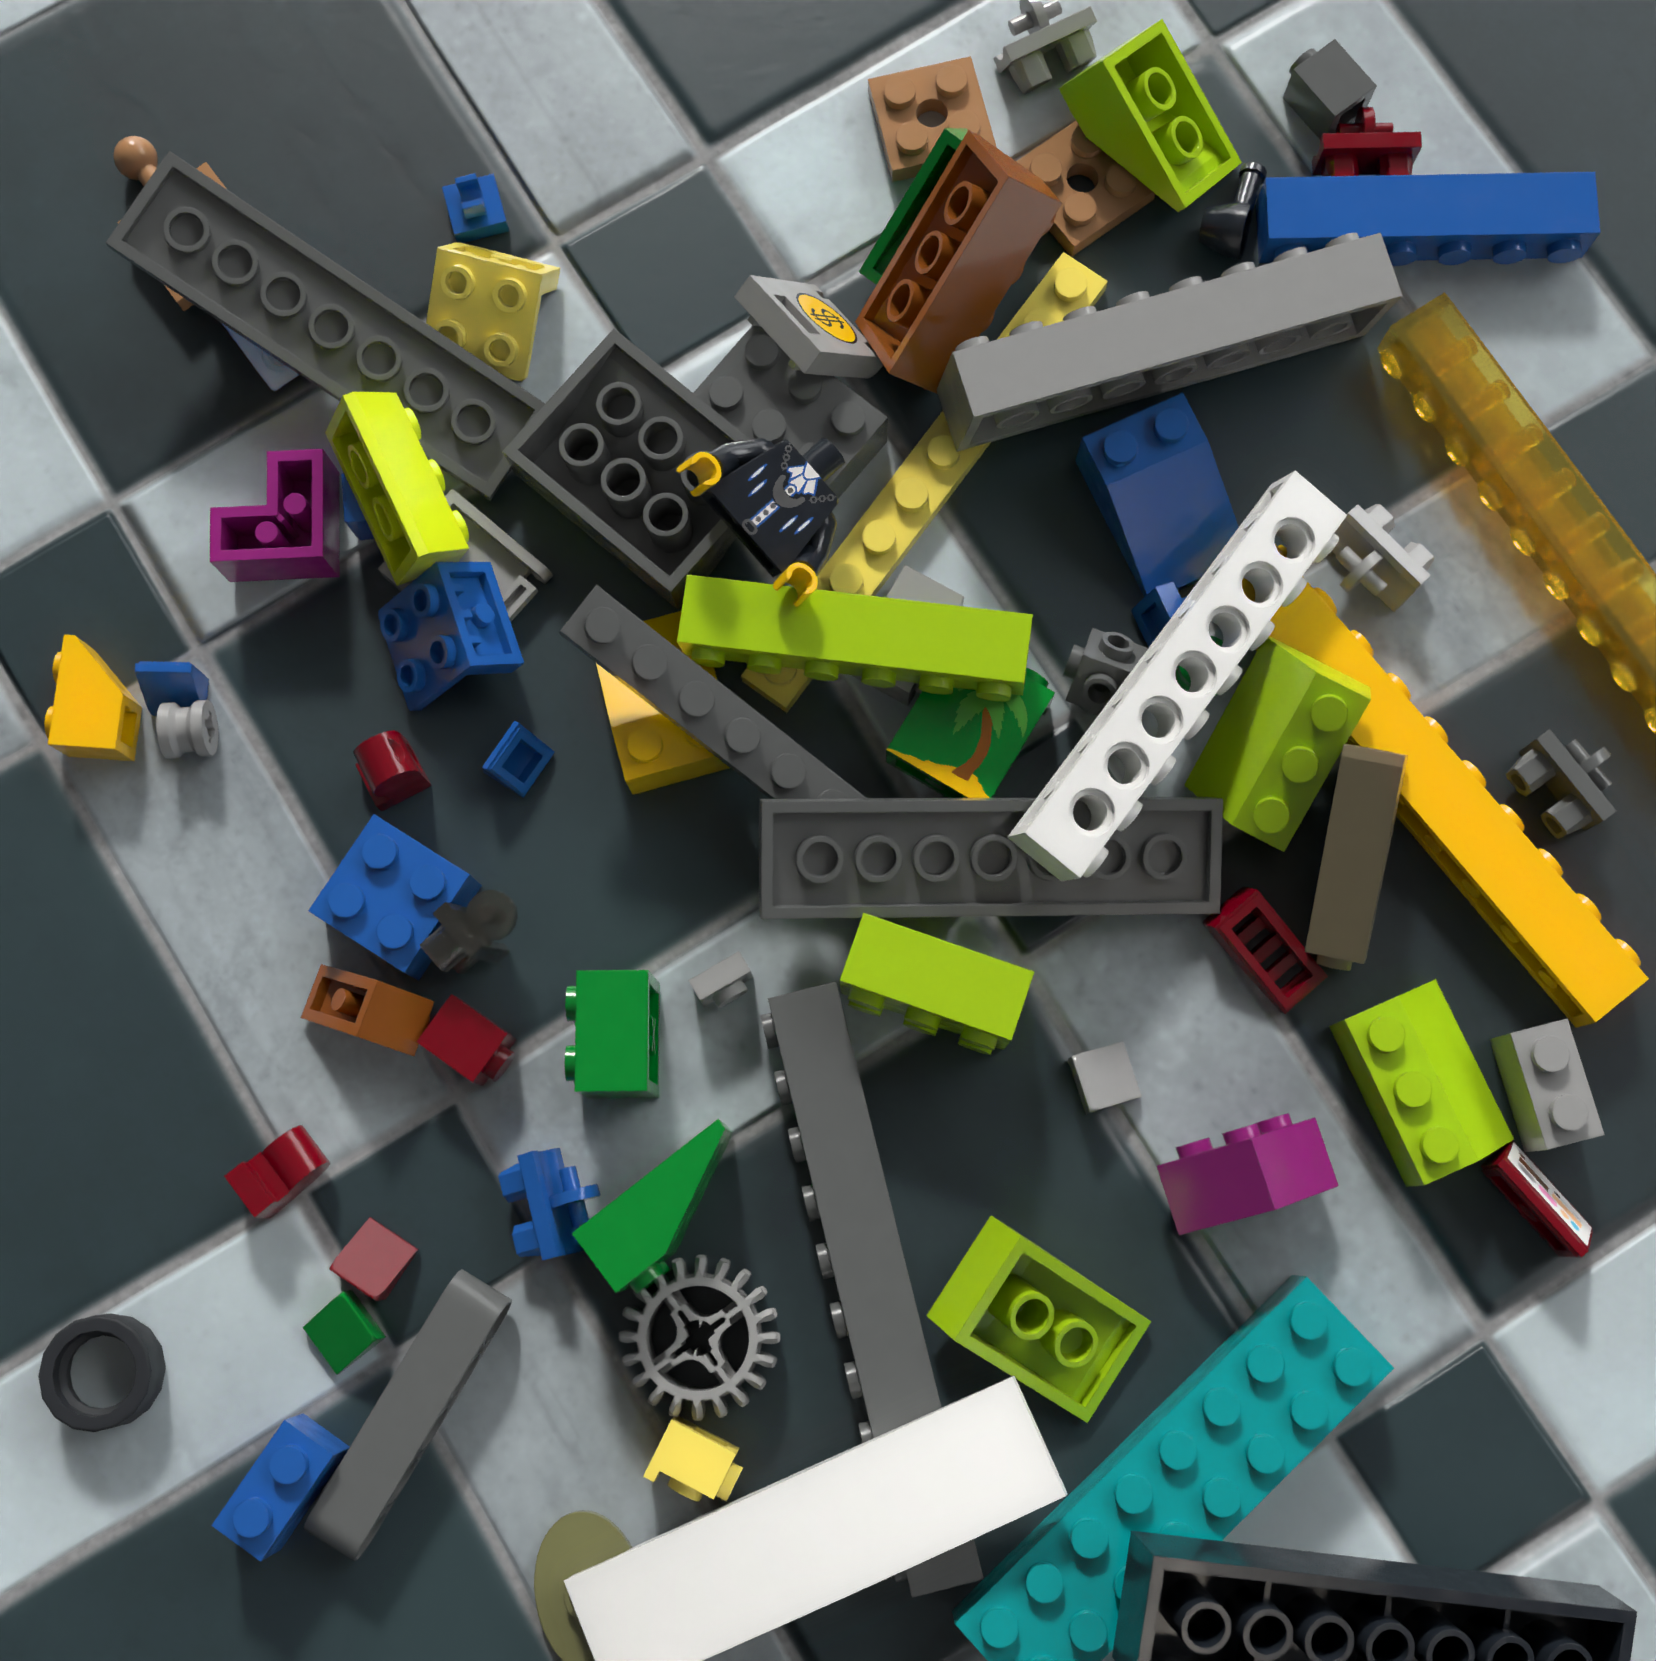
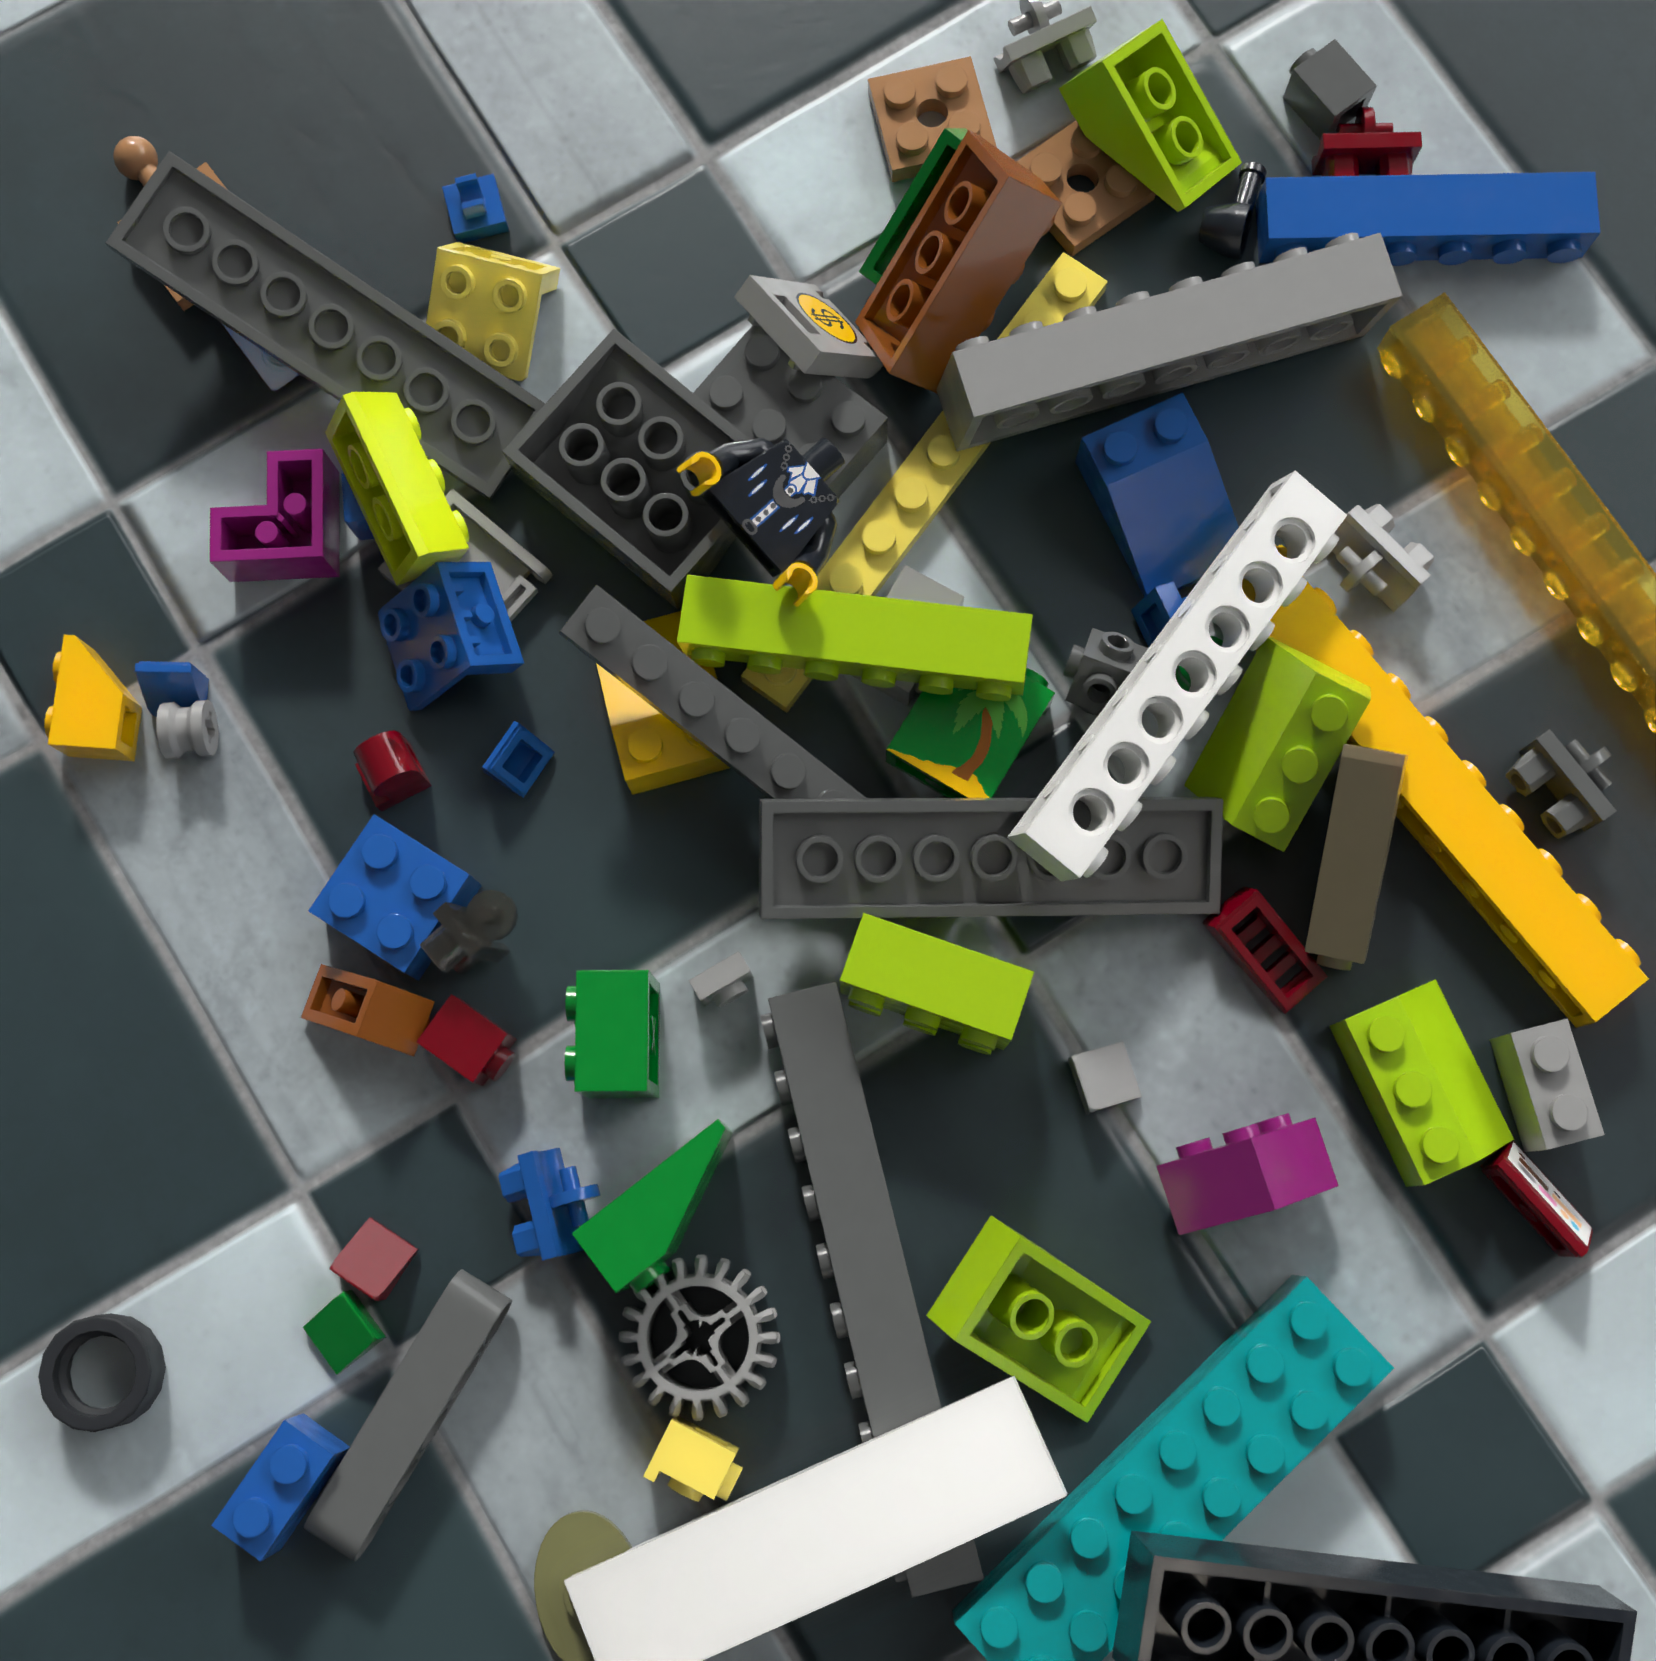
(278, 1173): dark red leg -> none

